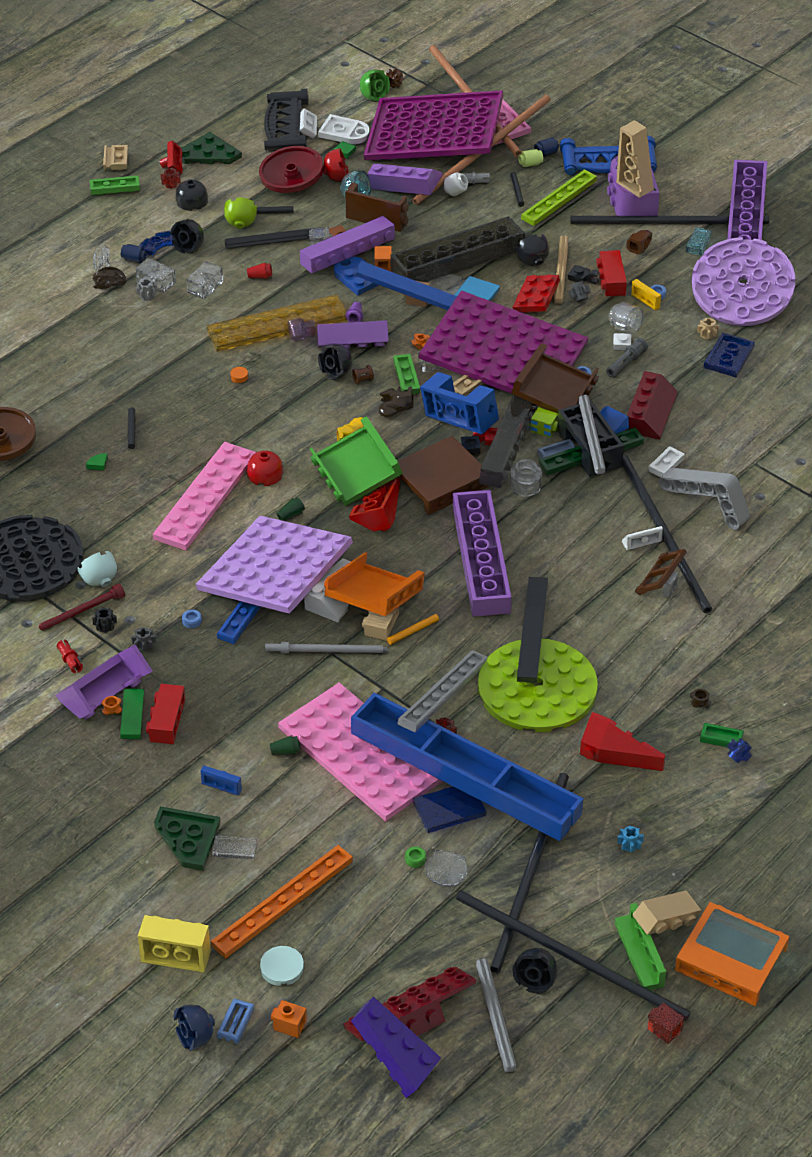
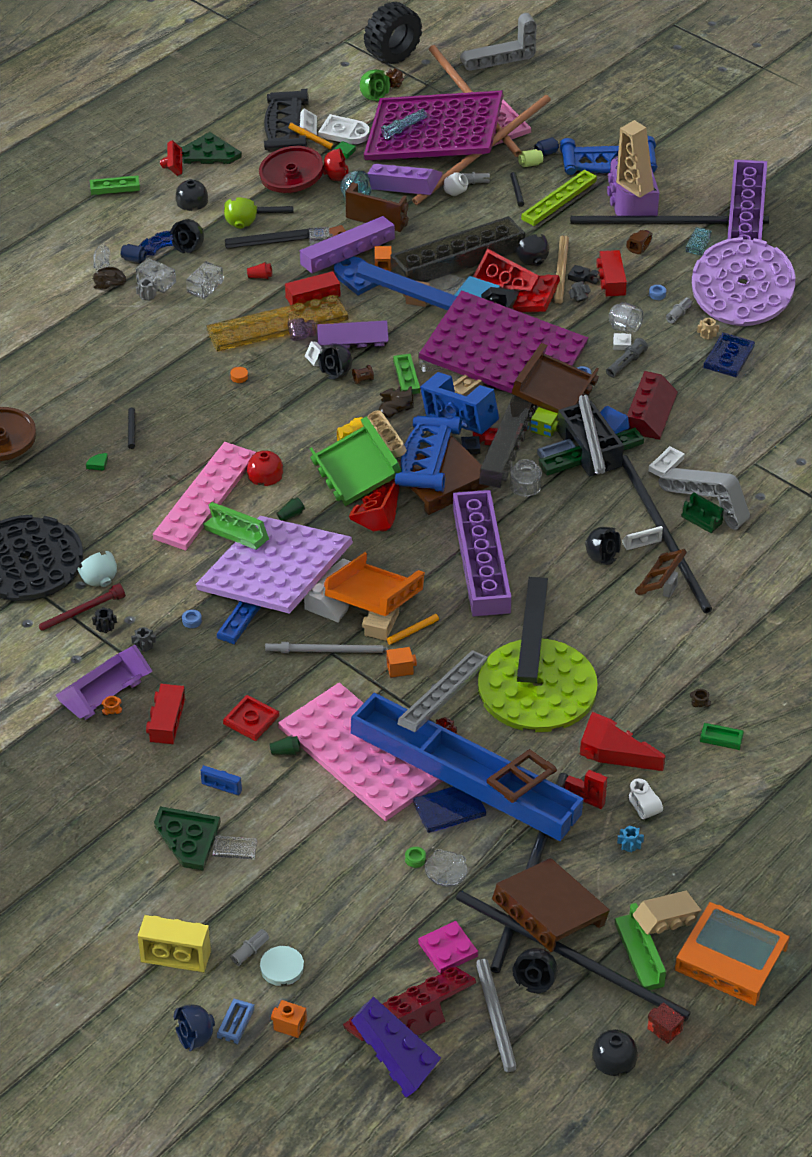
(69, 656): red pin -> none
(115, 157): tan plate -> none
(132, 714): green tile -> none
(170, 178): clear red gear -> none
(236, 526): none -> bright green fence
(249, 947): none -> light grey axle
(251, 717): none -> red plate
(281, 901): orange plate -> none
(311, 136): none -> light orange bar
(312, 288): none -> red brick
(312, 353): none -> white plate
(355, 313): medium lavender cone -> none
(387, 433): none -> tan beam
(388, 19): none -> black tyre
(398, 125): none -> clear light blue pin
(400, 662): none -> orange brick
(420, 340): orange plate -> none
(430, 476): none -> blue piece
(448, 947): none -> dark pink plate
(500, 296): none -> black slope
(505, 273): none -> red wedge
(507, 52): none -> light grey beam
(512, 767): none -> reddish brown window
(549, 903): none -> reddish brown panel
(592, 790): none -> red plate
(603, 545): none -> black cylinder
(614, 1052): none -> black cylinder
(644, 799): none -> white piece
(646, 294): yellow plate -> none
(678, 310): none -> light grey axle
(703, 513): none -> dark green hinge
(739, 750): clear blue gear -> none

